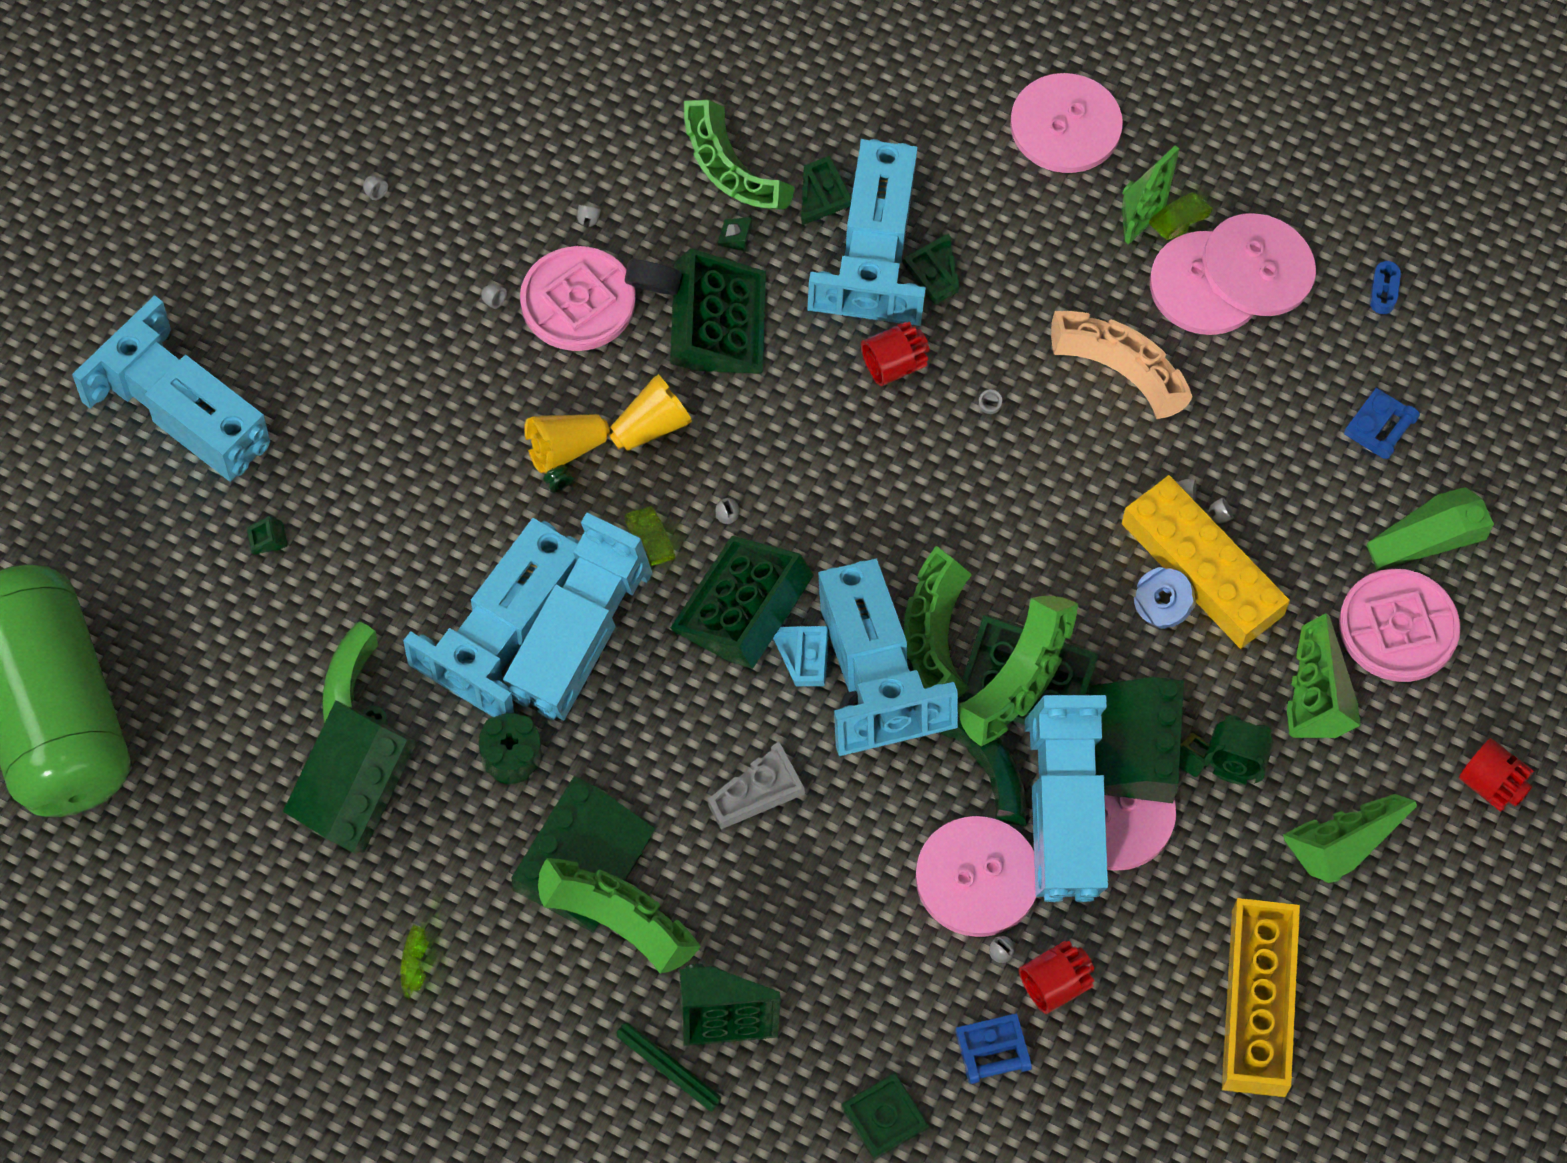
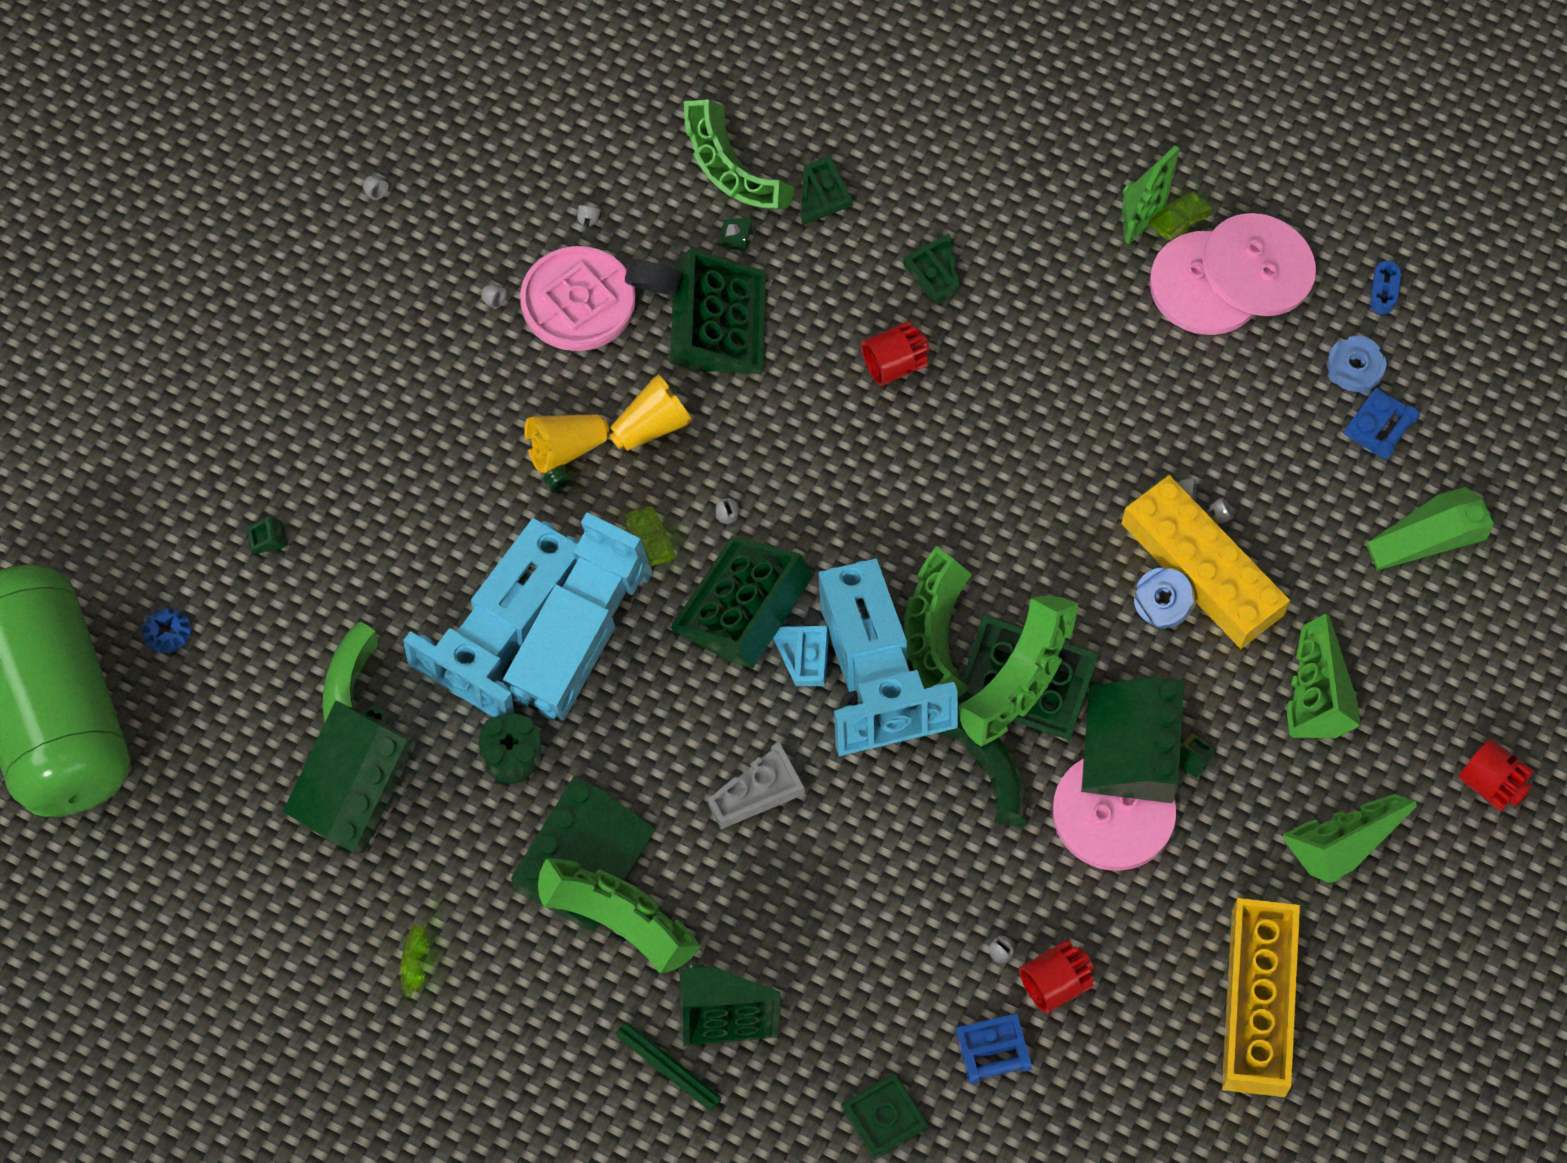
(168, 641): none -> blue gear
(177, 392): medium azure brick -> none
(874, 242): medium azure brick -> none
(976, 876): bright pink plate -> none
(990, 396): light grey hinge -> none
(1066, 123): bright pink plate -> none
(1068, 798): medium azure brick -> none
(1125, 352): light nougat brick -> none
(1239, 750): dark green brick -> none
(1351, 378): none -> medium blue plate
(1399, 625): bright pink plate -> none

